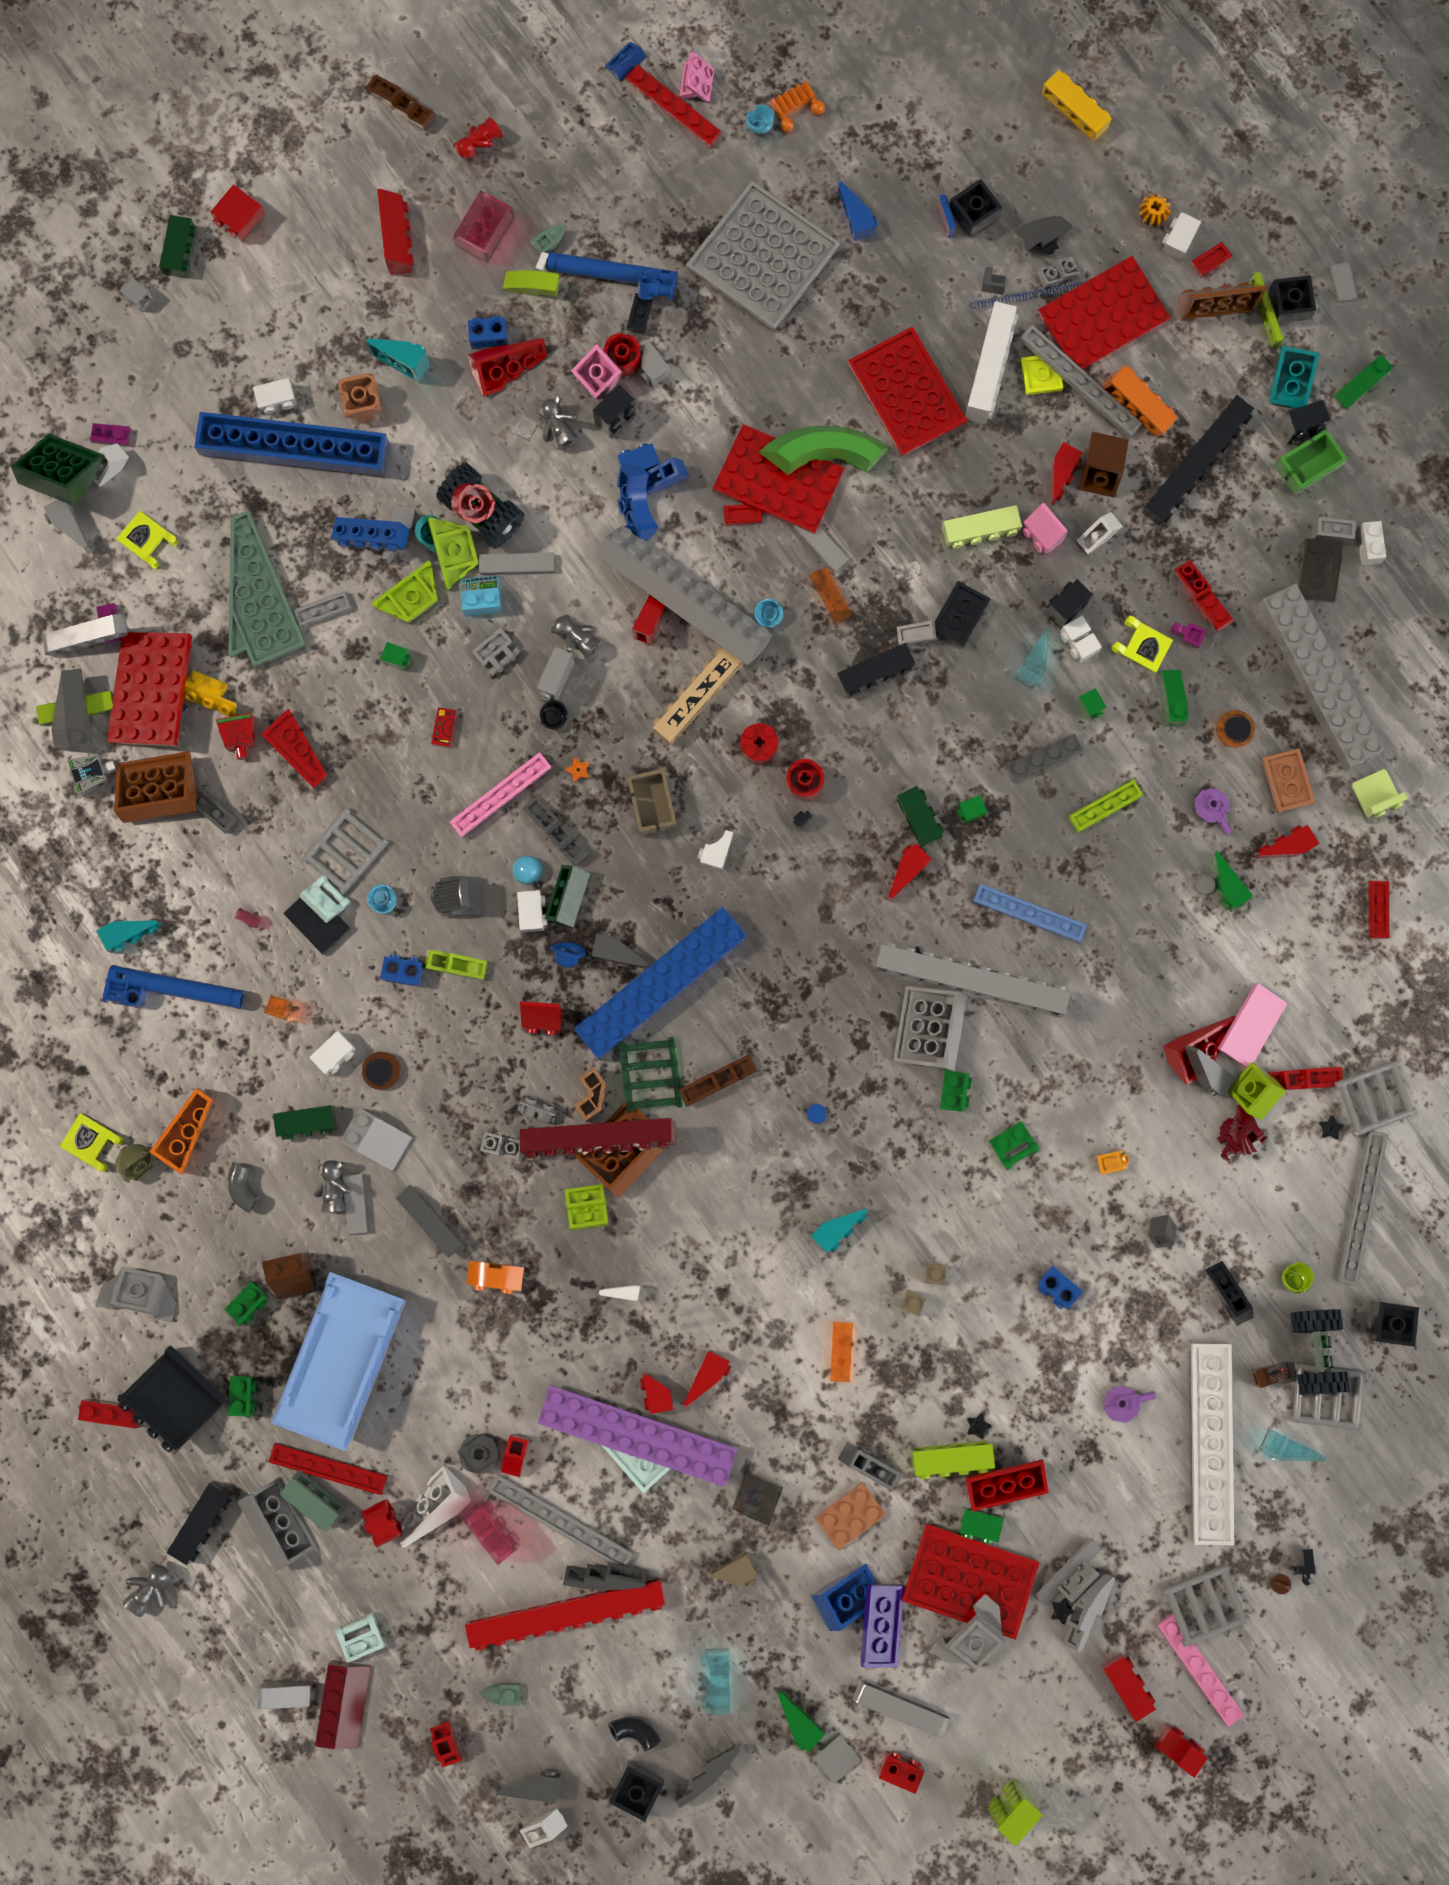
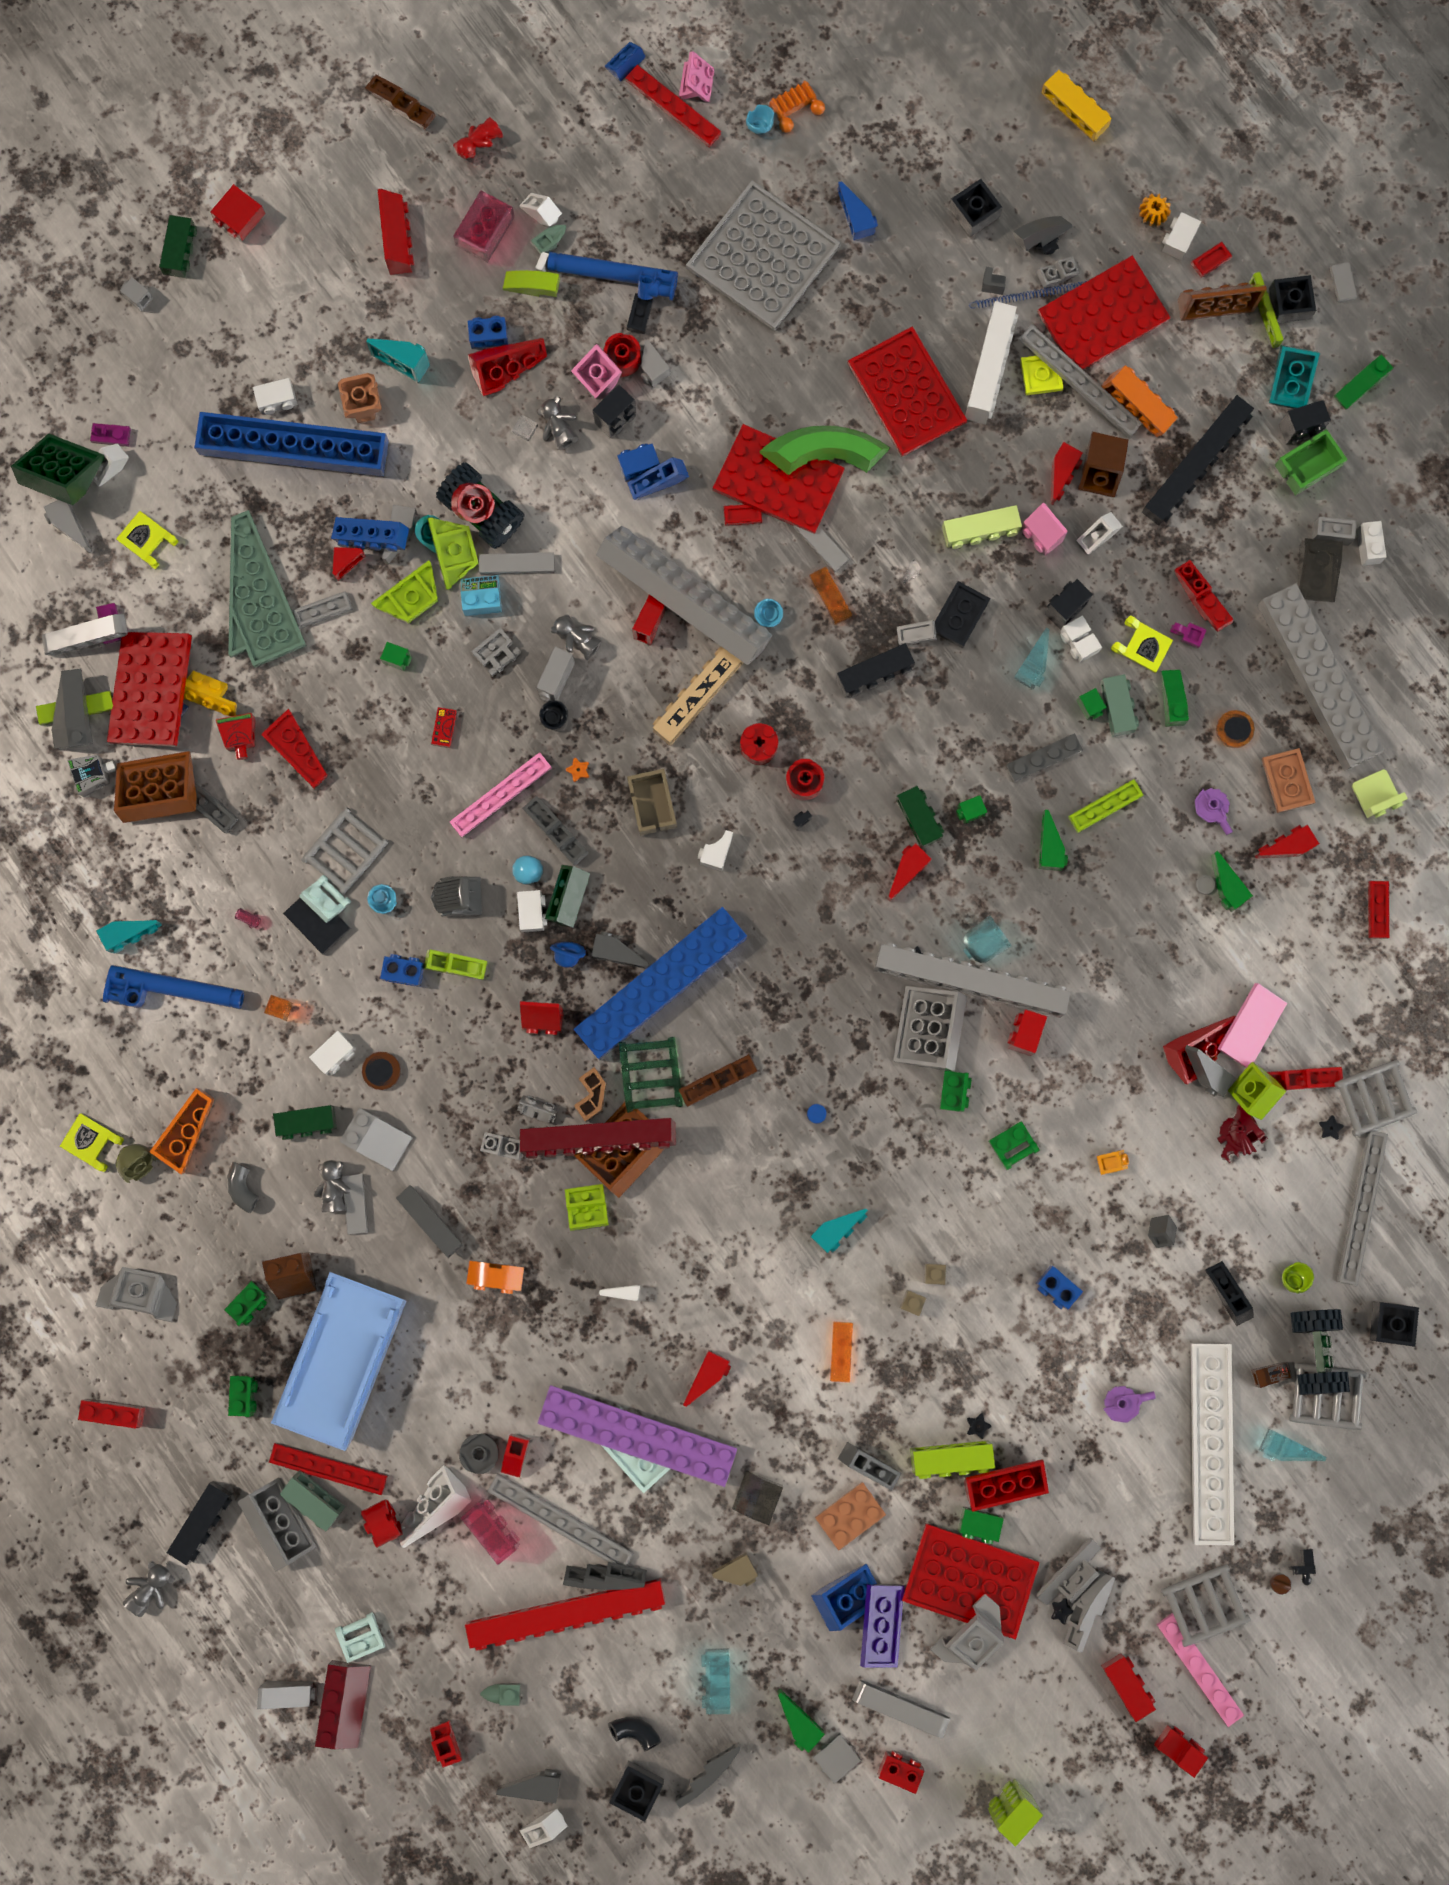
(171, 1400): black panel -> none
(345, 559): none -> red slope
(541, 209): none -> white slope
(633, 501): blue brick -> none
(657, 1394): red slope -> none
(946, 215): blue tile -> none
(985, 941): none -> clear light blue cylinder
(1027, 1032): none -> red brick
(1029, 913): medium blue tile -> none
(1052, 850): none -> green slope
(1119, 705): none -> sand green brick

